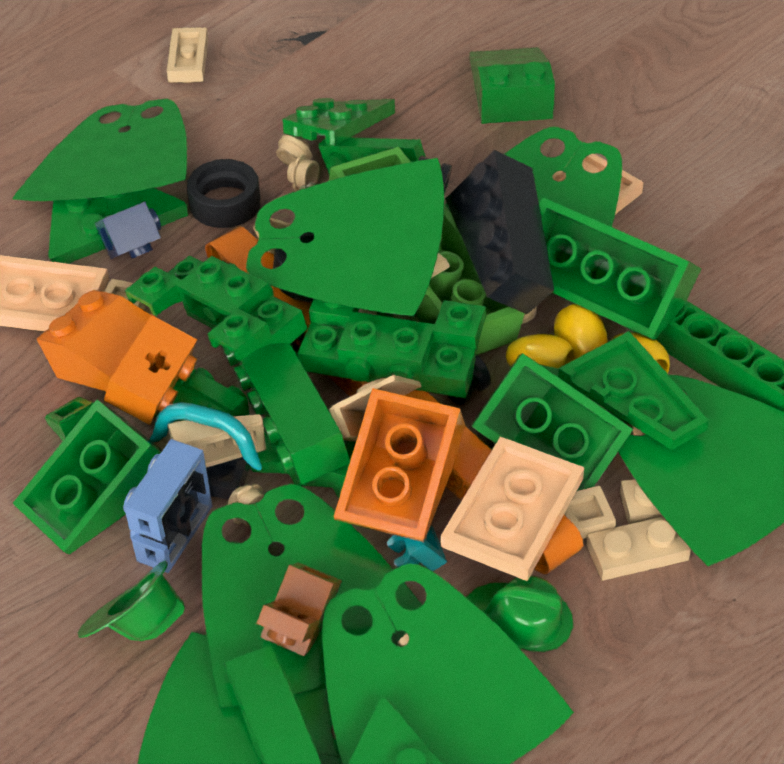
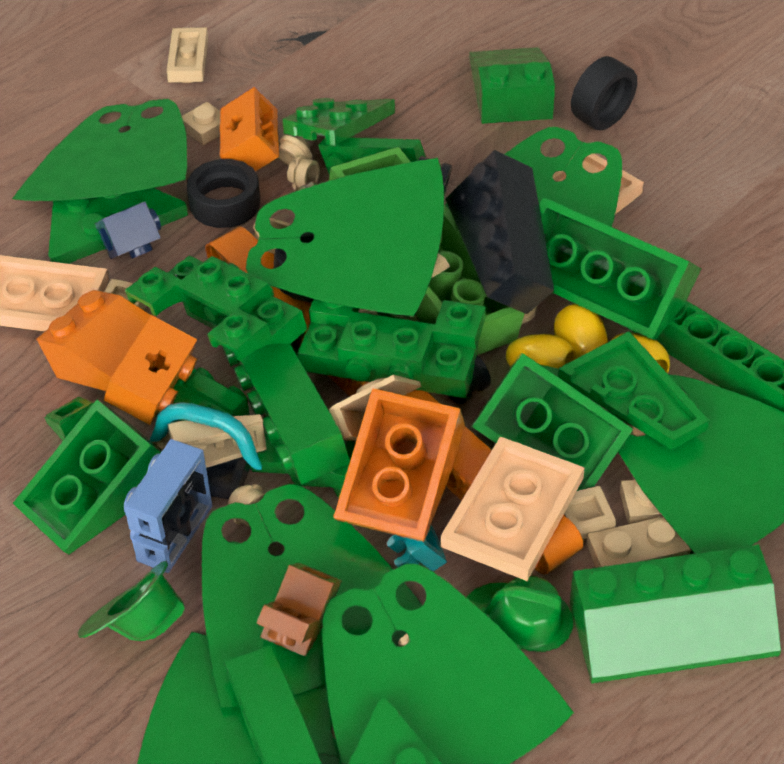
(203, 123): none -> tan plate
(249, 130): none -> orange brick
(603, 93): none -> black tyre
(675, 613): none -> slope

